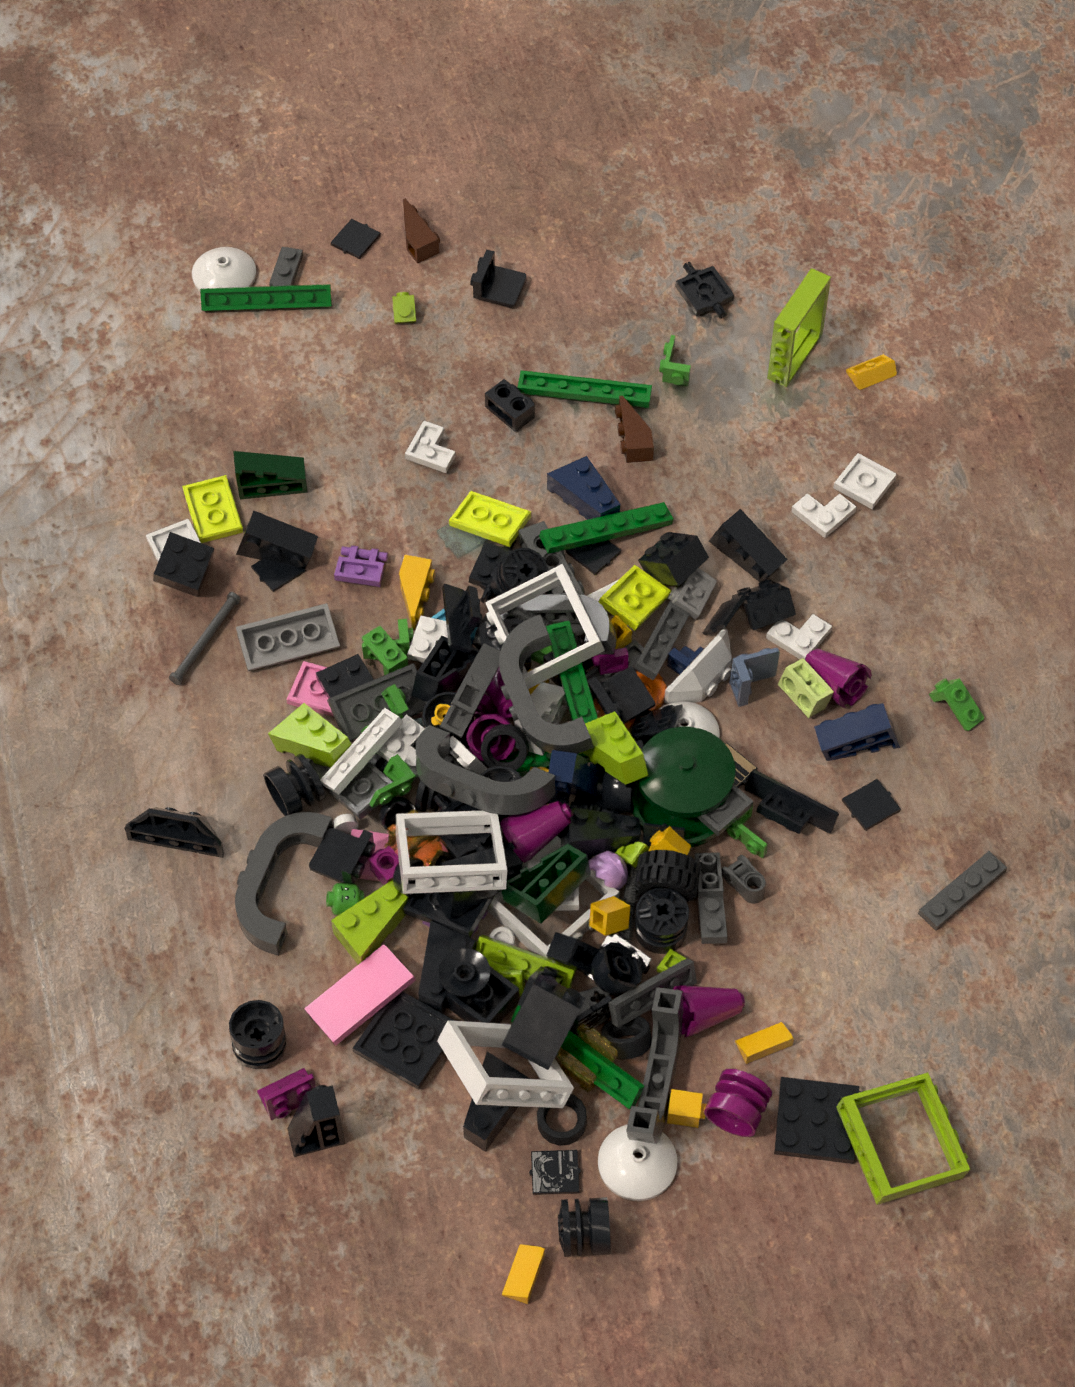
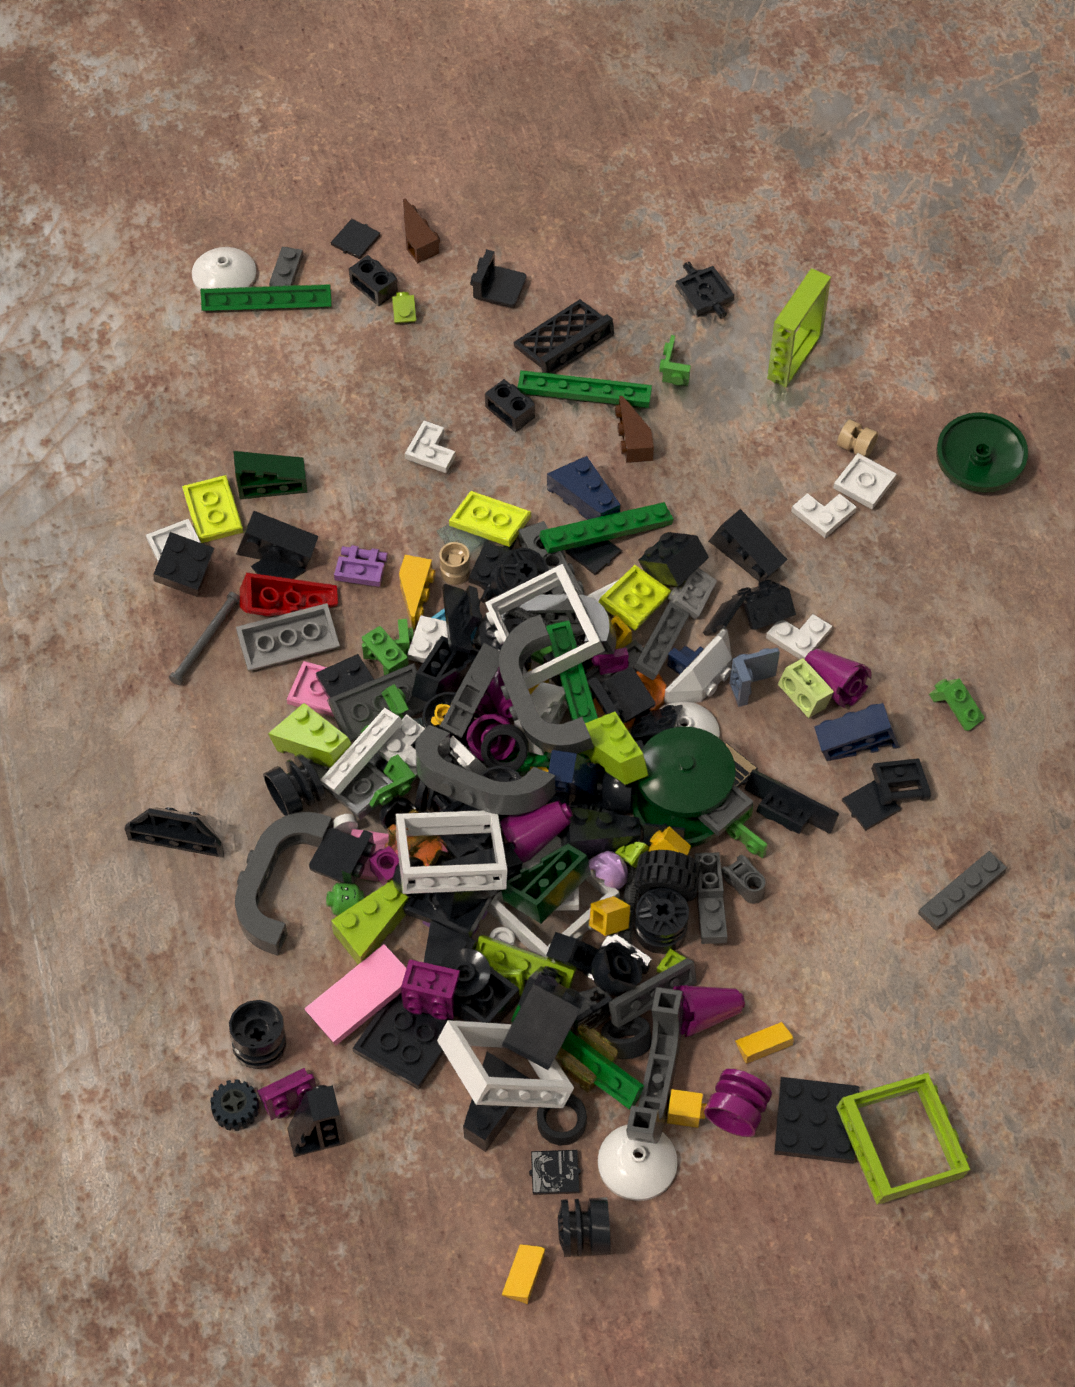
(231, 1096): none -> black wheel
(279, 595): none -> red wedge
(373, 280): none -> black brick
(429, 989): none -> magenta bracket
(454, 563): none -> tan wheel
(573, 345): none -> black fence
(856, 438): none -> tan wheel
(872, 371): yellow slope -> none
(900, 774): none -> black plate
(982, 452): none -> dark green dish

